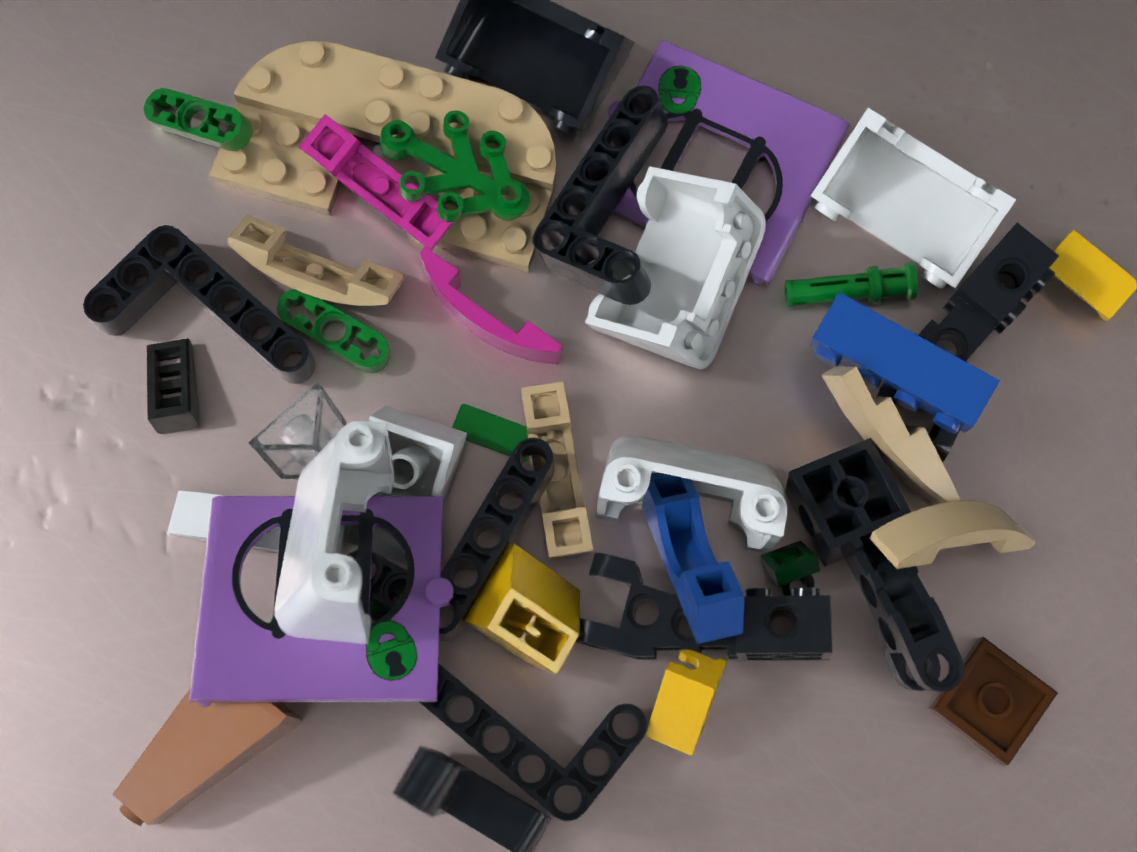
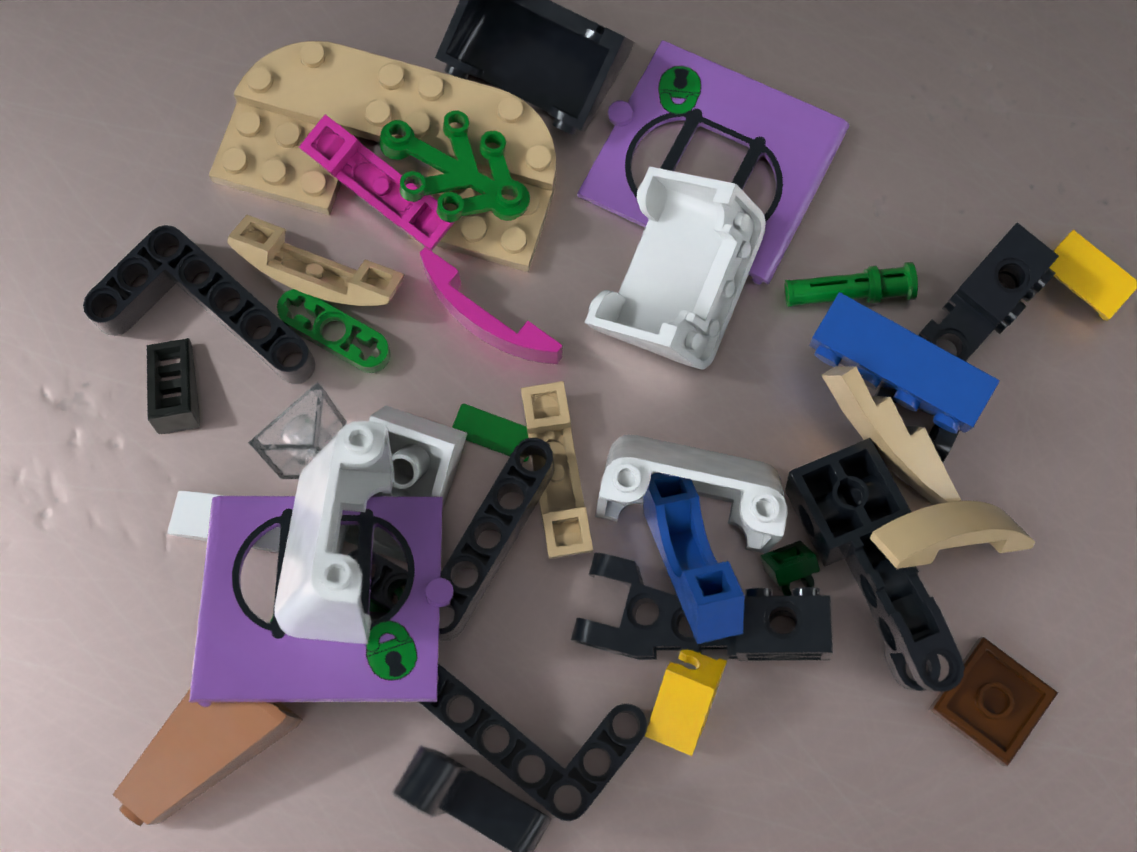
(208, 131): green beam -> none
(528, 610): yellow slope -> none
(593, 195): black beam -> none
(911, 199): white windscreen -> none

